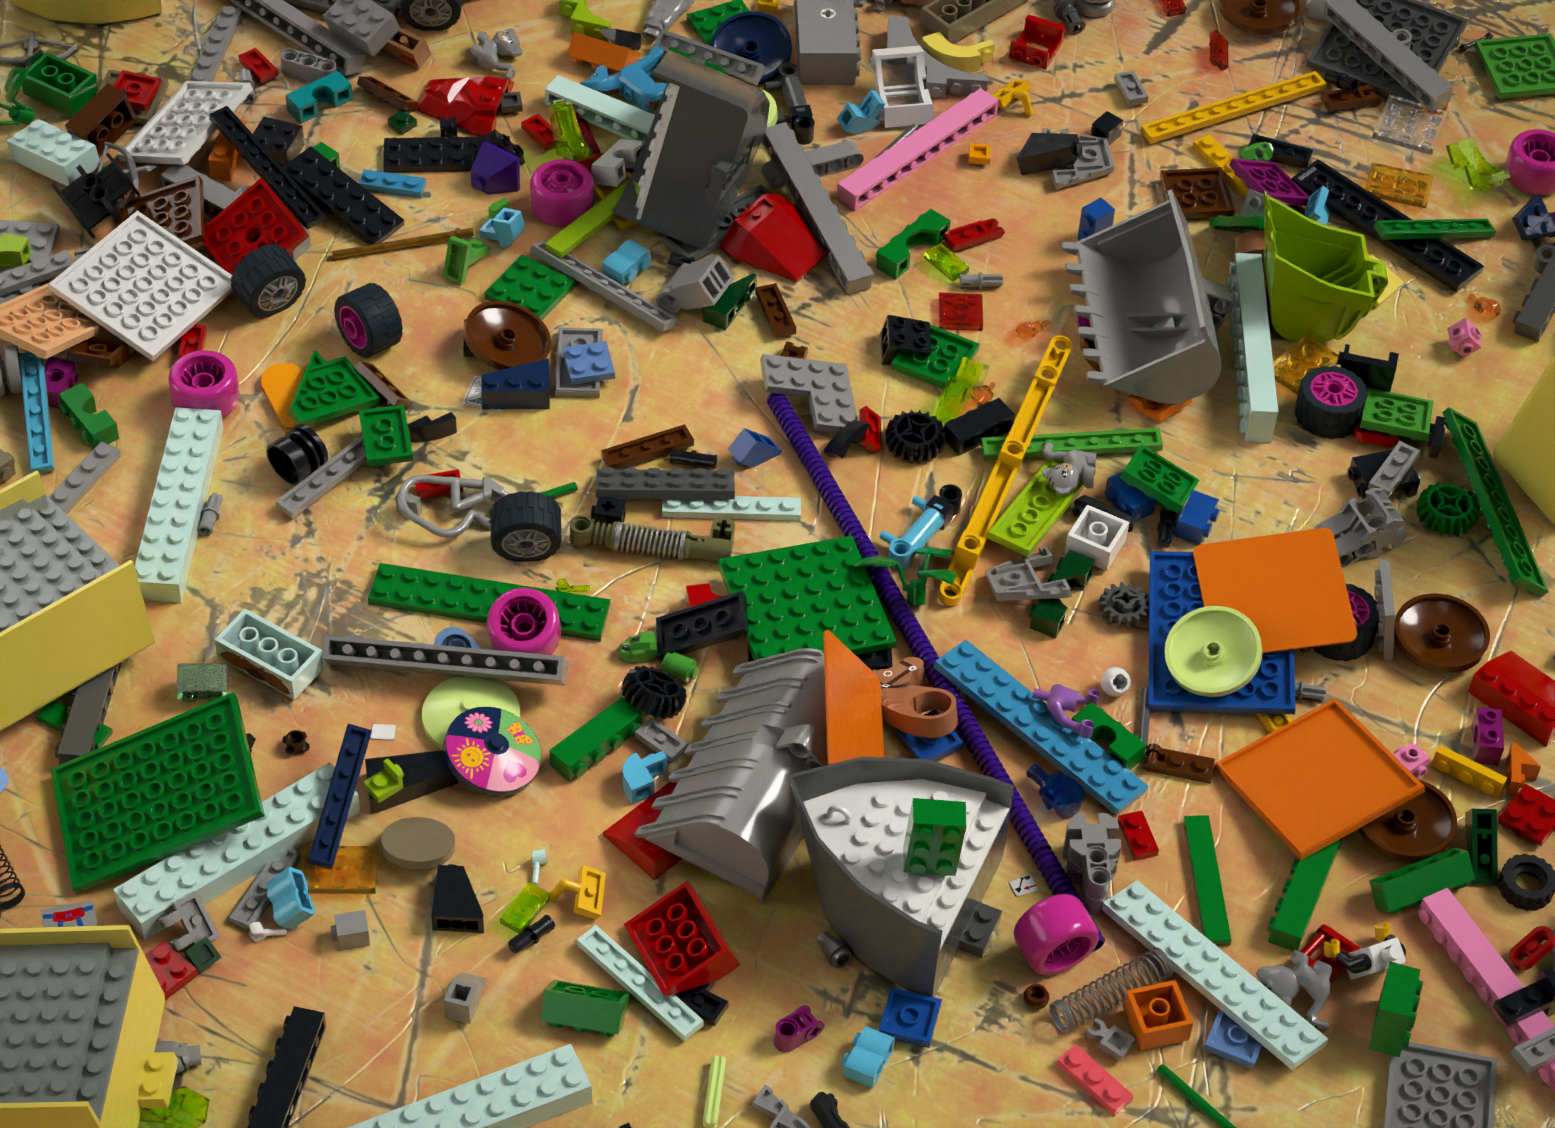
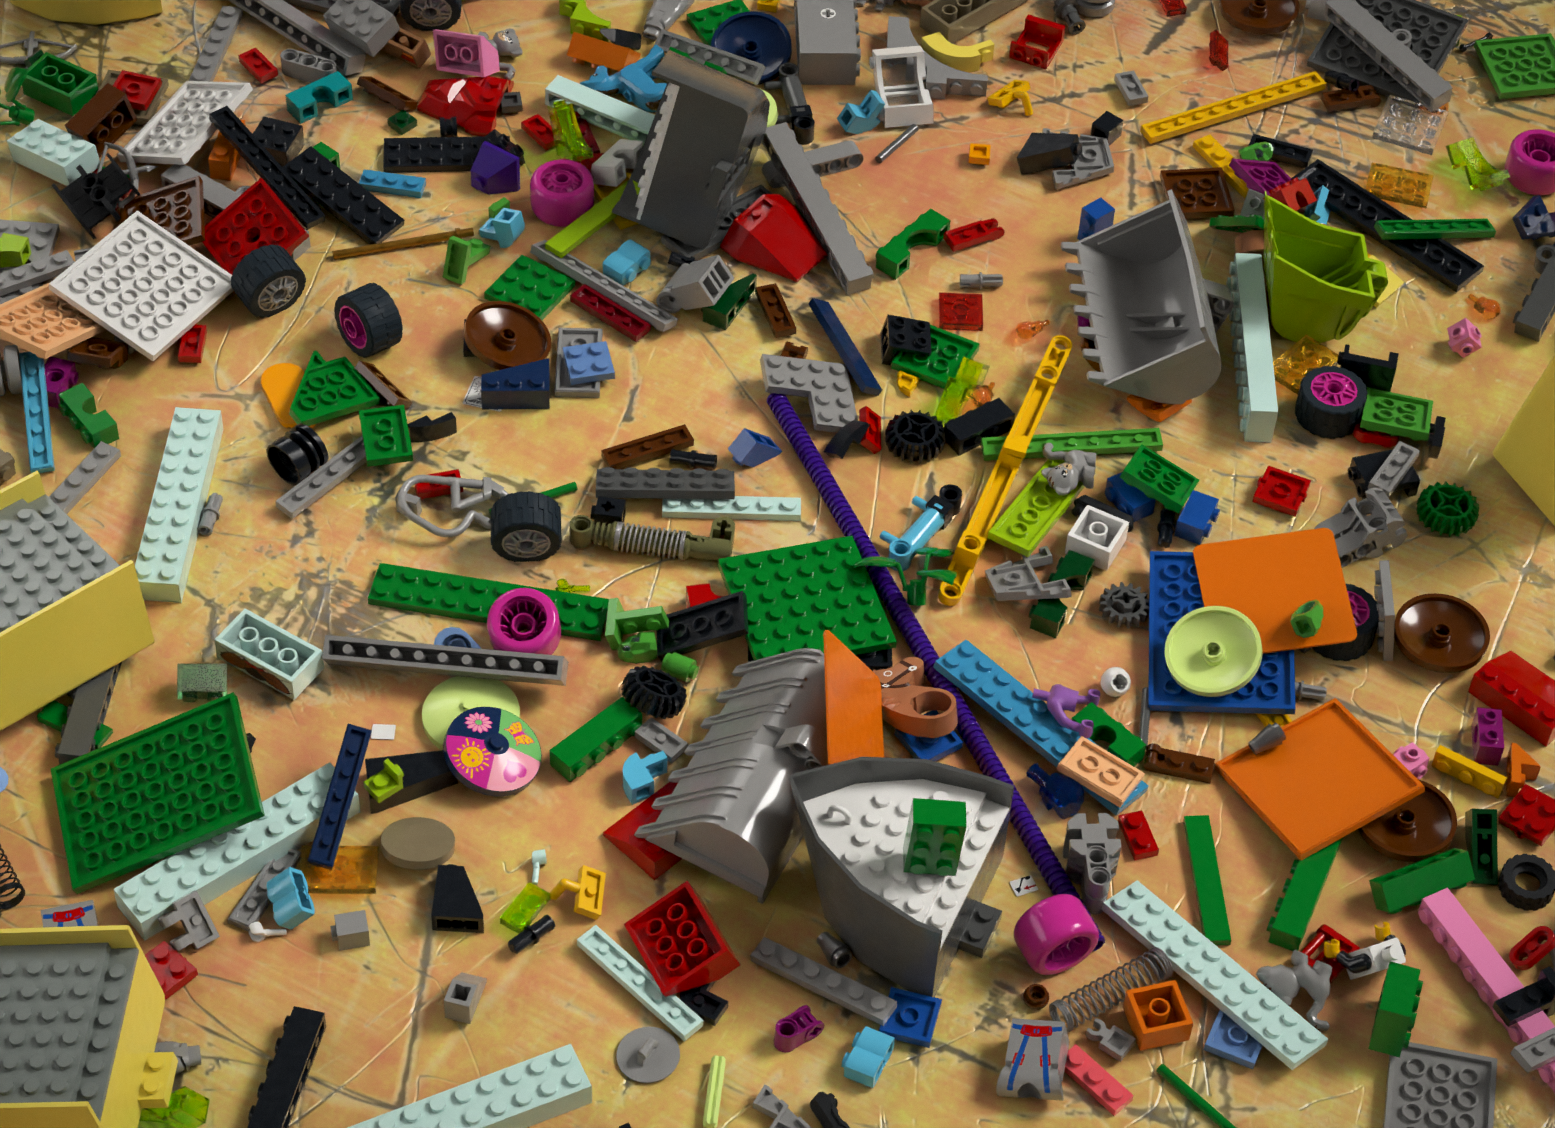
(202, 954): dark green plate -> none
(204, 382): dark pink wheel -> none
(246, 77): light grey axle -> none
(295, 737): dark brown plate -> none
(465, 53): none -> bright pink slope
(585, 1007): green slope -> none
(610, 313): none -> dark red plate
(631, 621): none -> bright green bracket
(648, 1054): none -> light grey shield
(824, 981): none -> light grey plate
(845, 347): none -> dark blue tile
(907, 383): none -> yellow tile
(917, 149): bright pink brick -> none
(946, 262): clear neon green plate -> none
(1016, 446): none -> yellow tile
(1034, 1060): none -> light grey piece
(1100, 771): none -> light nougat tile
(1268, 738): none -> flat silver cone
(1281, 491): none -> red plate
(1294, 193): none -> red arch
(1307, 619): none -> bright green rock
(1495, 503): green plate -> none

